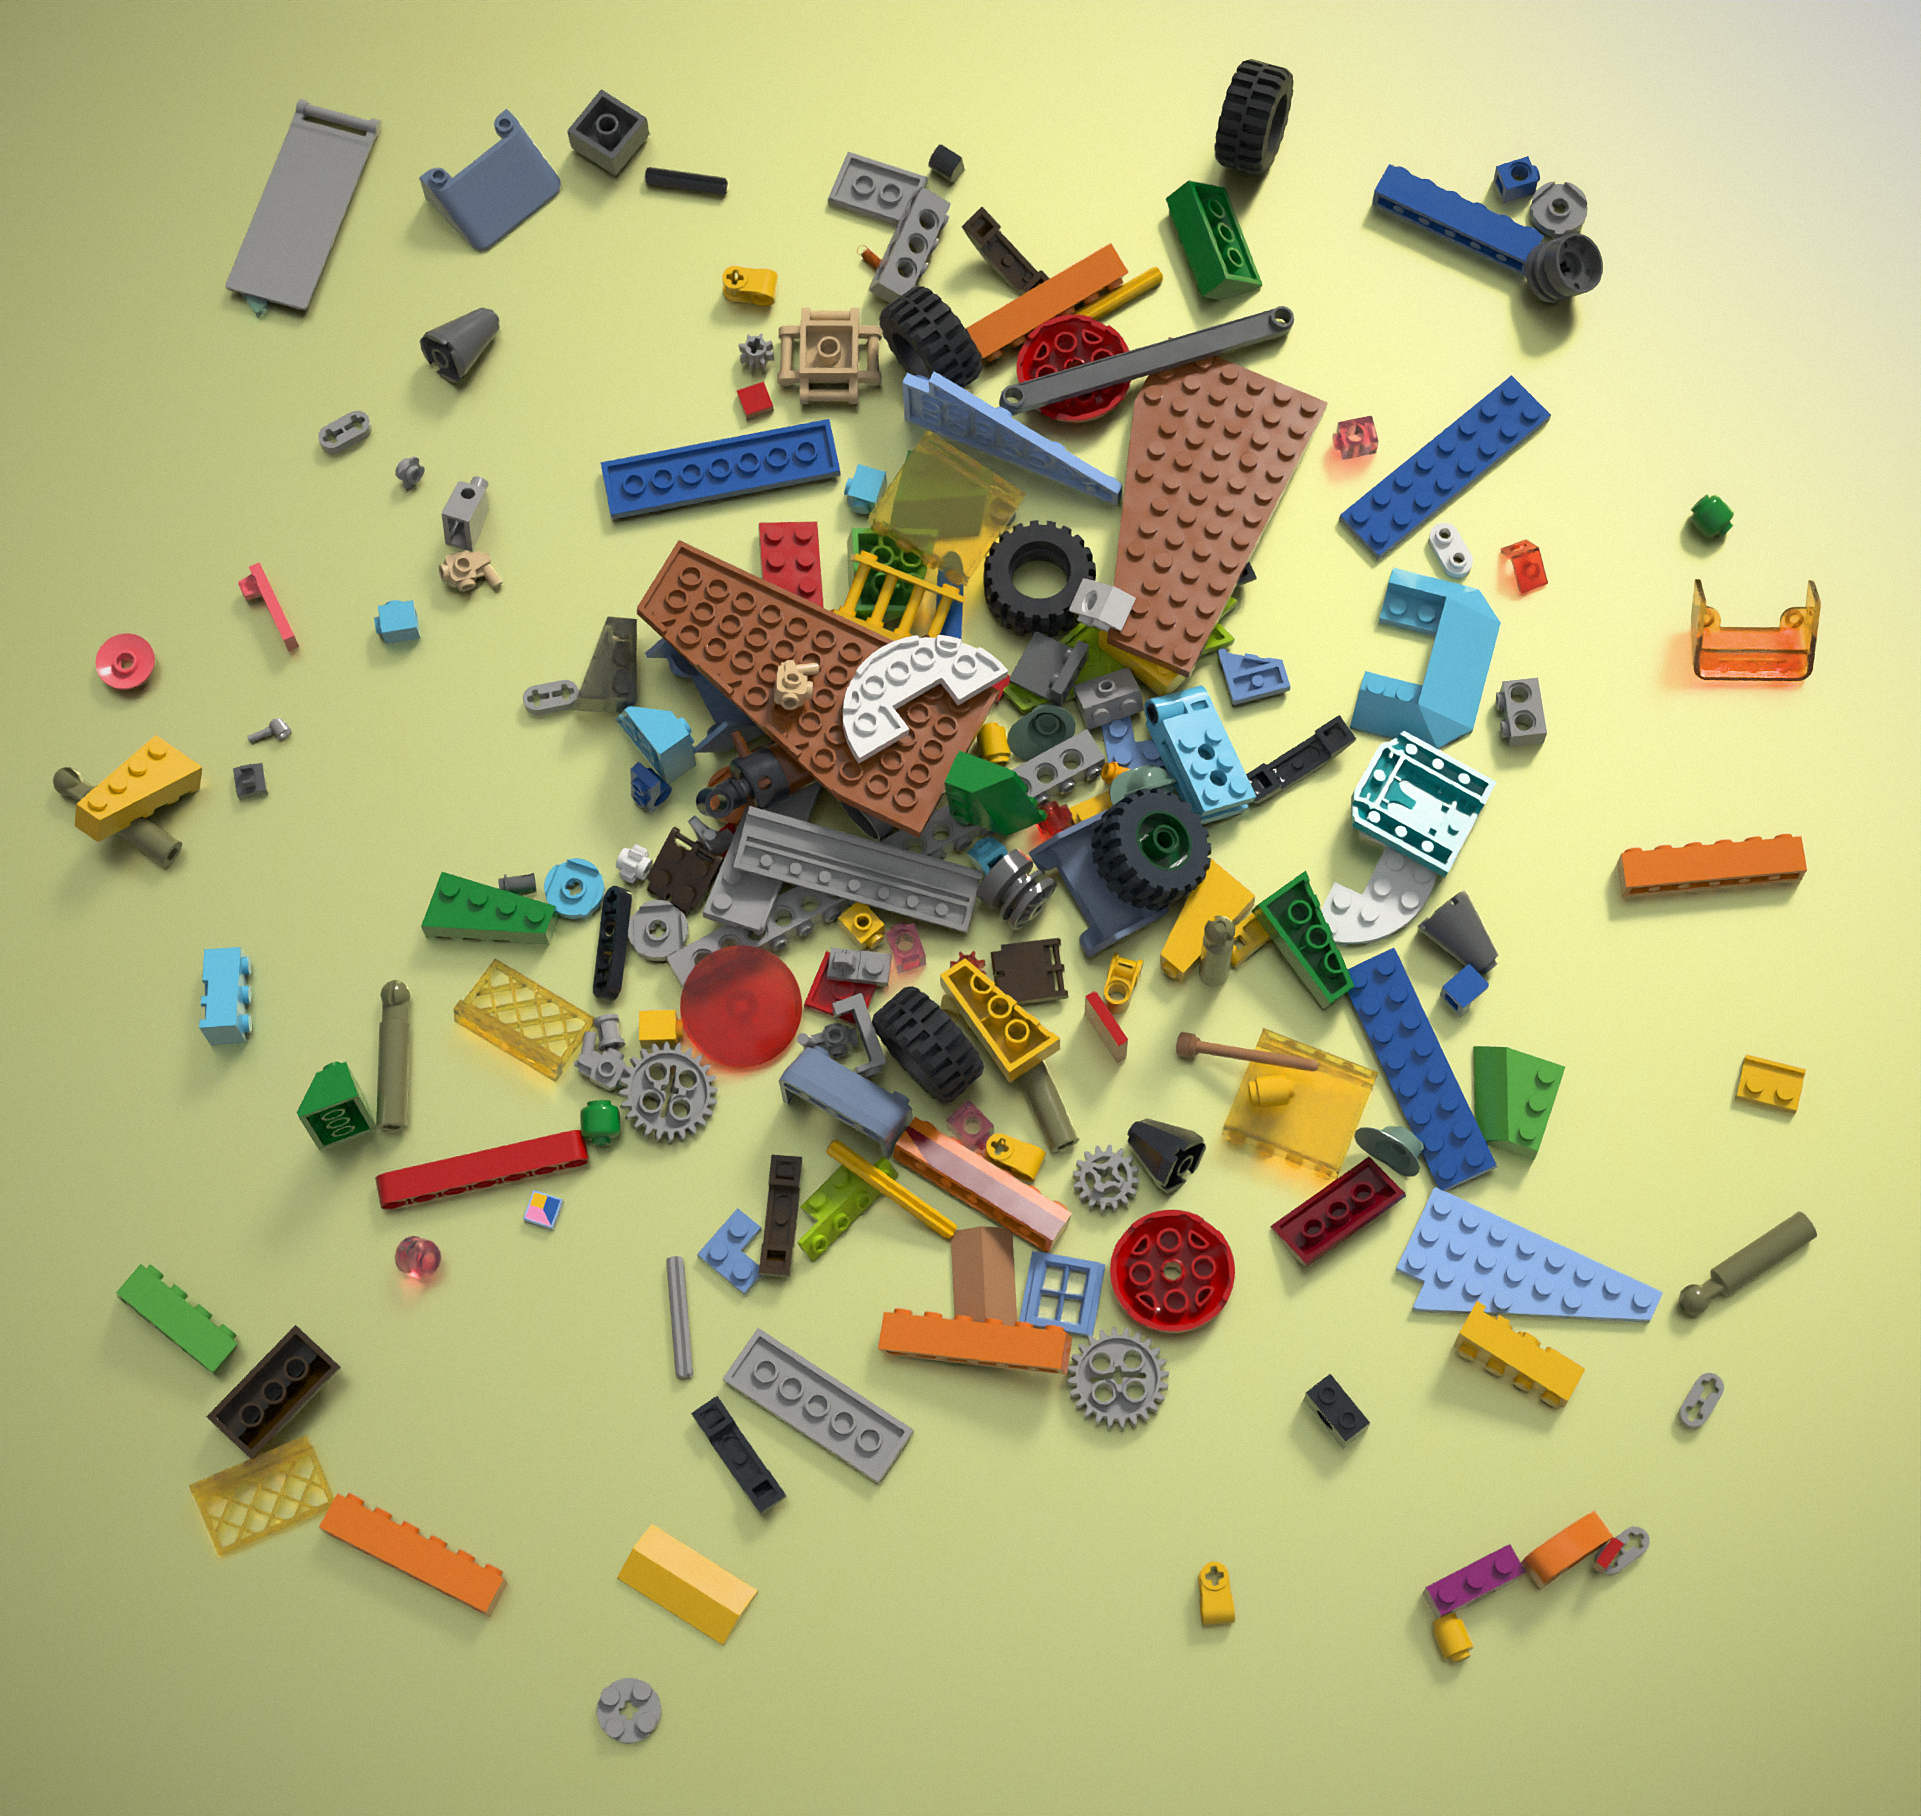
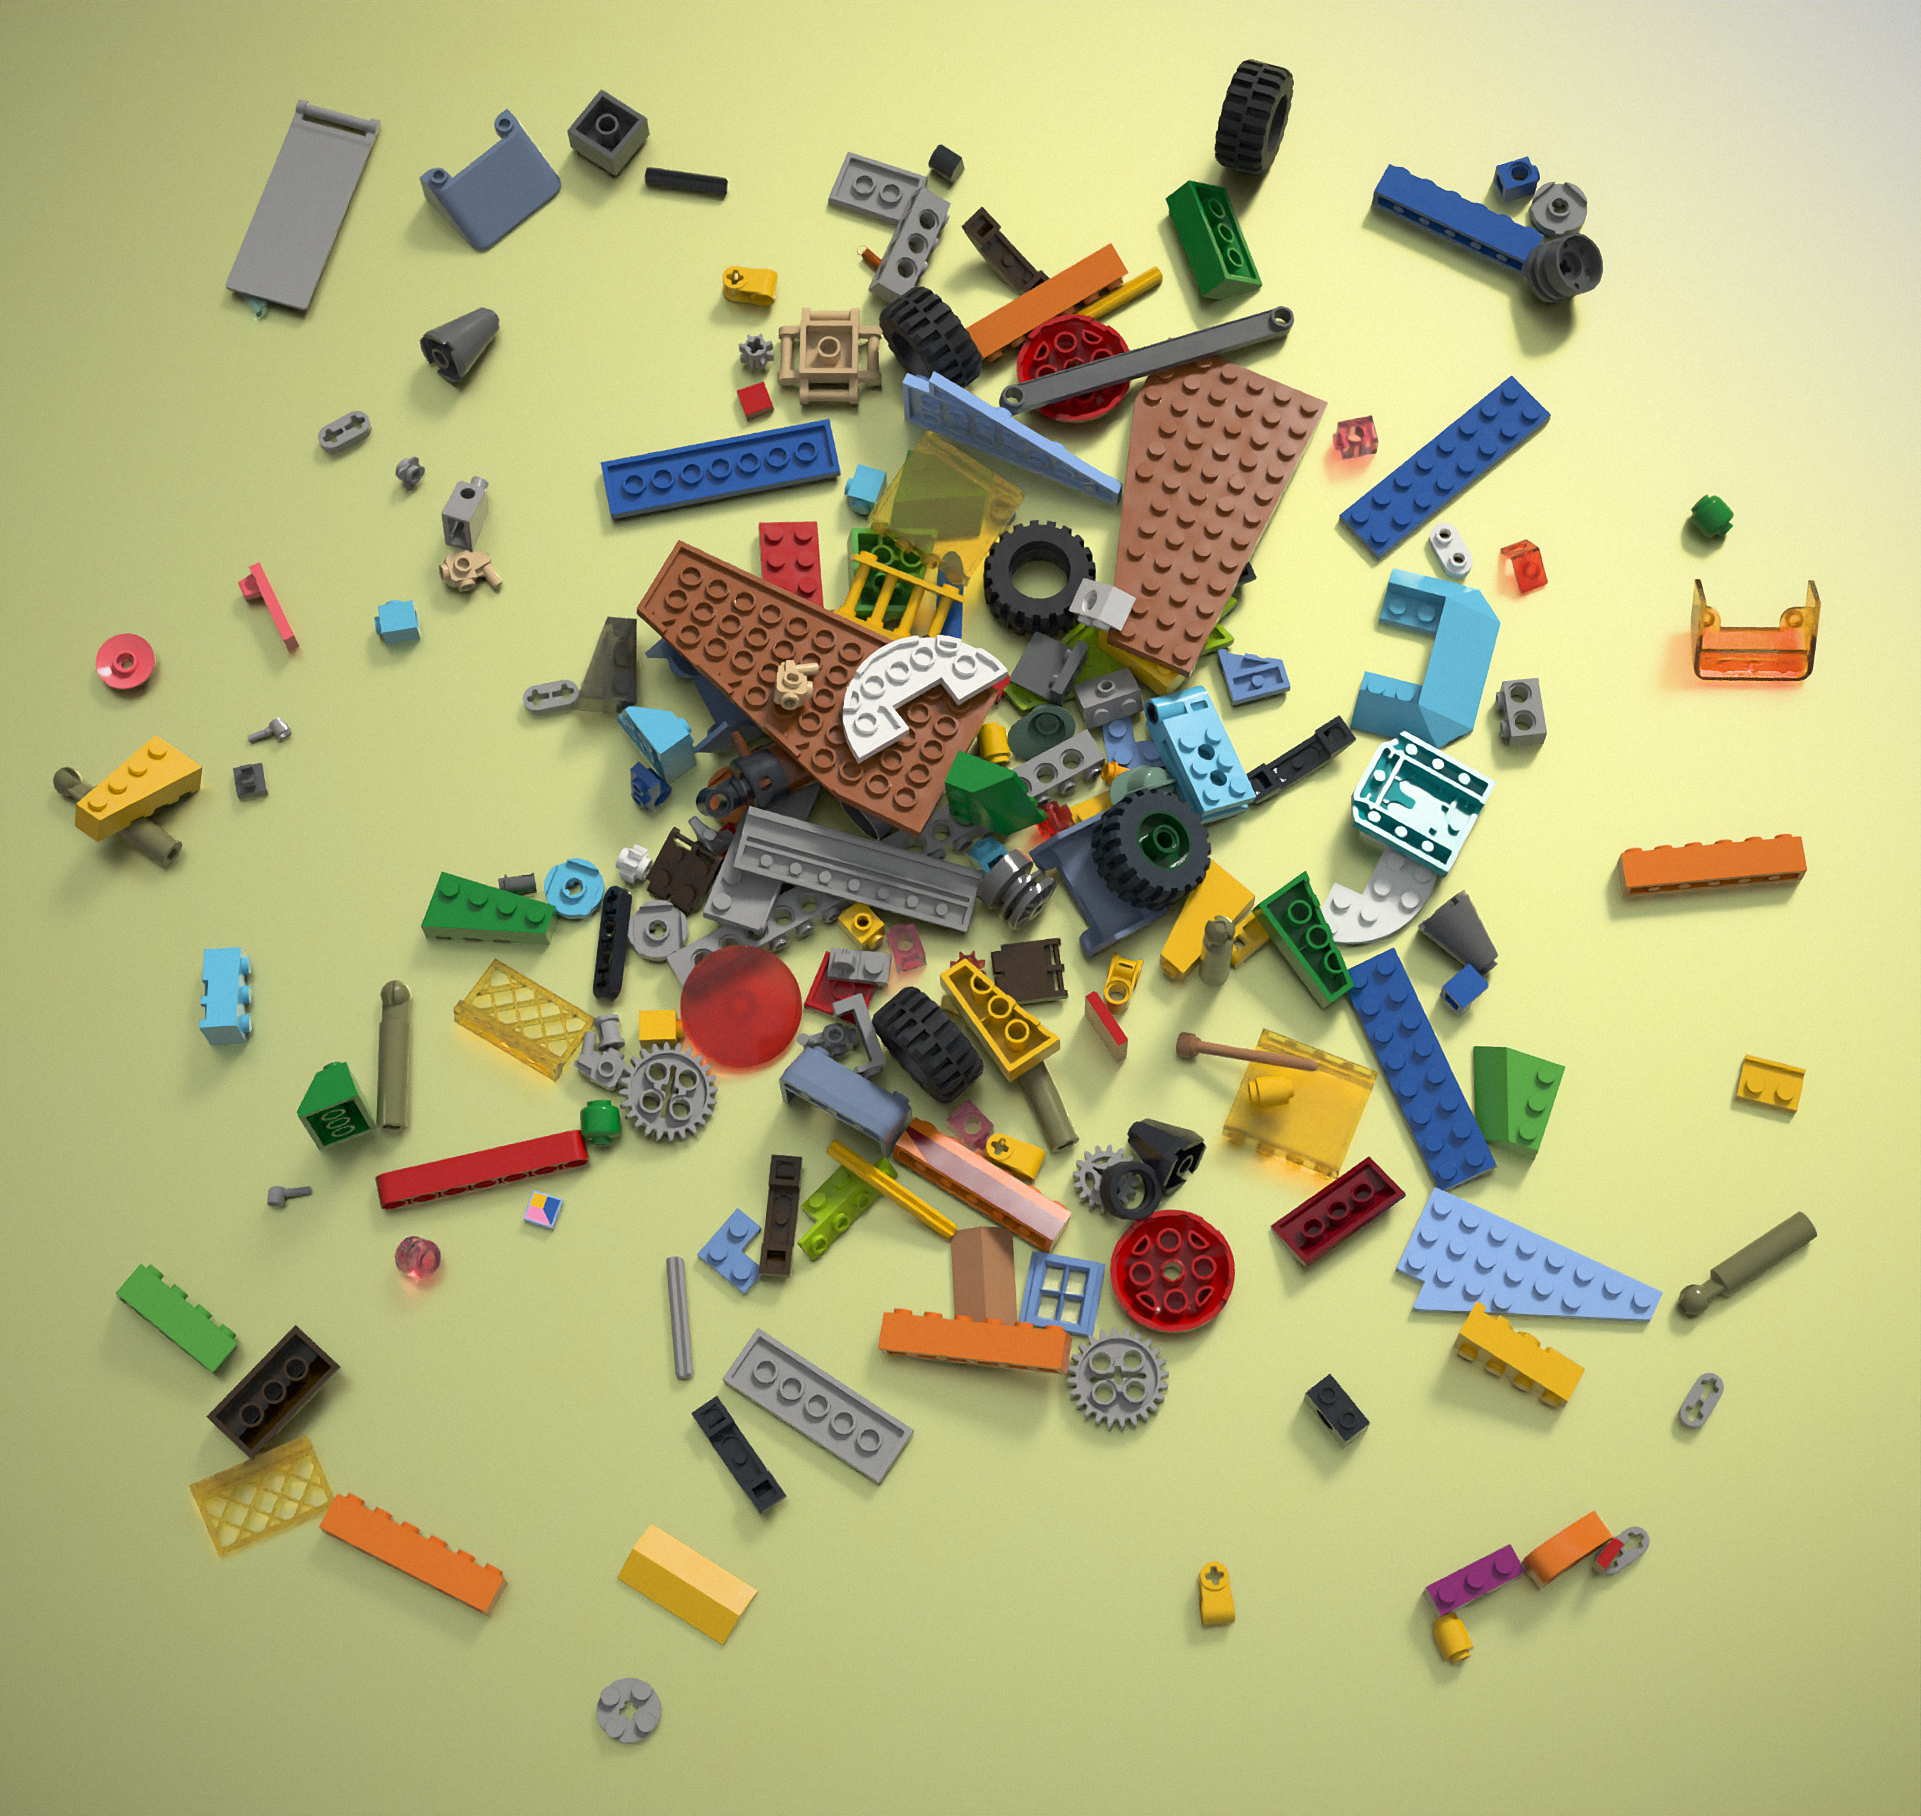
(277, 1194): none -> light grey hand
(1109, 1184): none -> black tyre
(1392, 1146): sand green piece -> none

